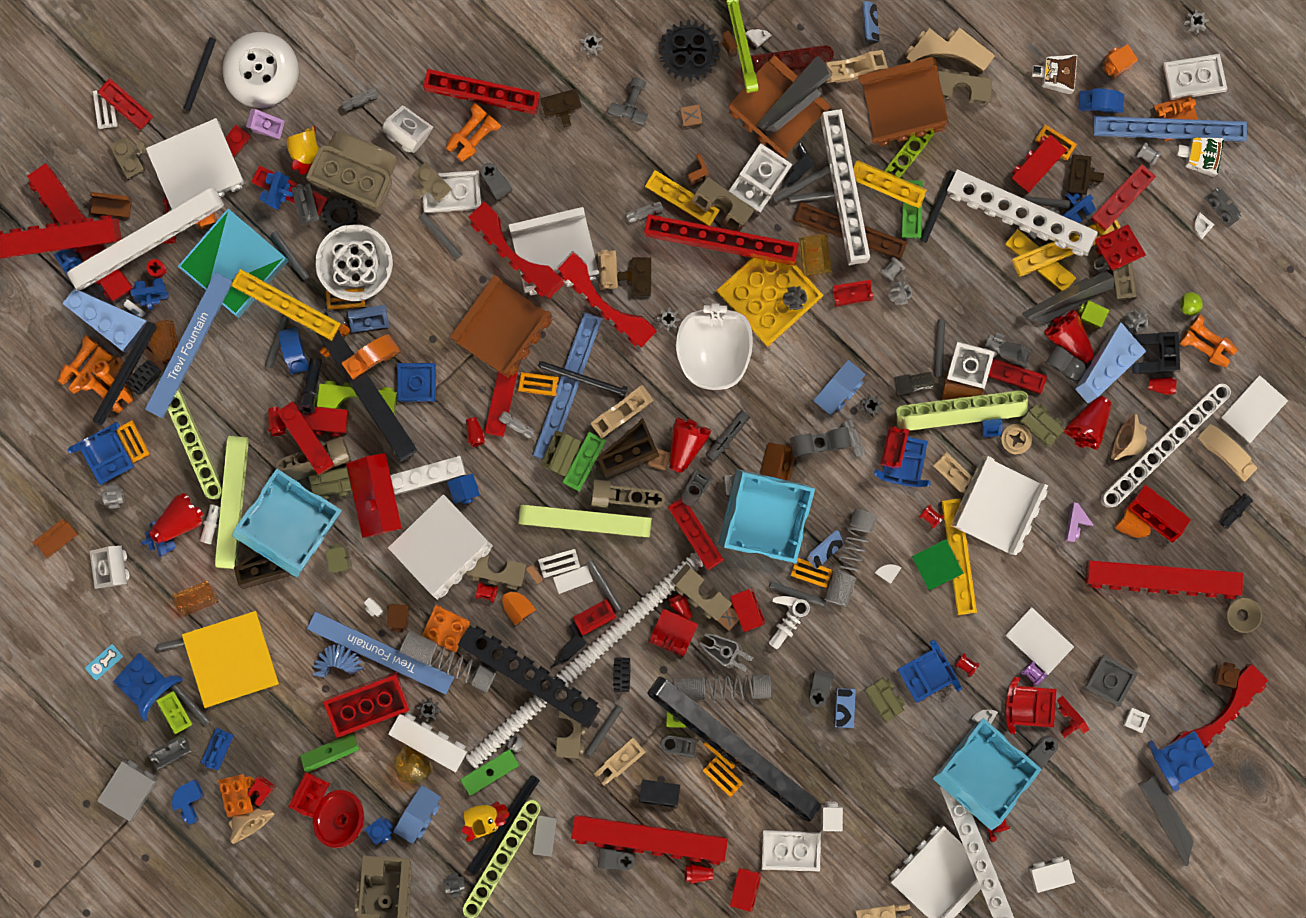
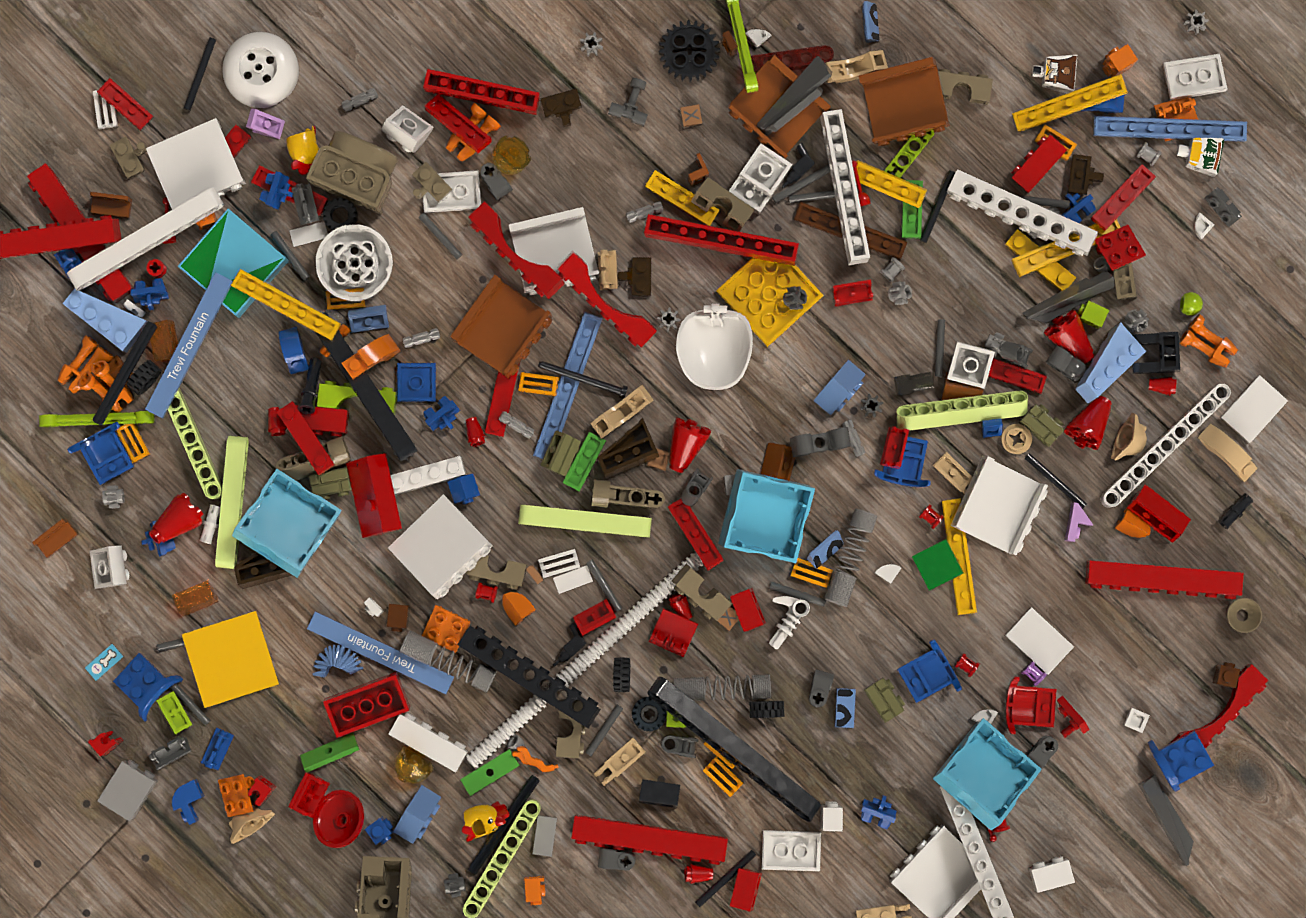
(103, 744): none -> red hinge
(138, 417): none -> lime piece
(276, 343): dark grey bar -> none
(308, 233): none -> white sticker
(338, 558): olive brick -> none
(421, 338): none -> light grey axle
(423, 708): dark grey gear -> none
(443, 416): none -> blue hips
(458, 123): none -> red plate
(510, 155): none -> clear yellow cylinder
(525, 757): none -> orange hair
(534, 889): none -> orange brick
(654, 722): none -> black bush
(714, 453): dark grey pin -> none
(725, 878): none -> black bar
(728, 653): light grey hinge -> none
(766, 709): none -> black tyre
(815, 255): clear yellow brick -> none
(863, 197): none -> red hinge
(880, 809): none -> blue hips
(959, 47): tan arch -> none
(1056, 481): none -> black bar
(1070, 103): none -> yellow tile
(1111, 680): dark grey plate -> none

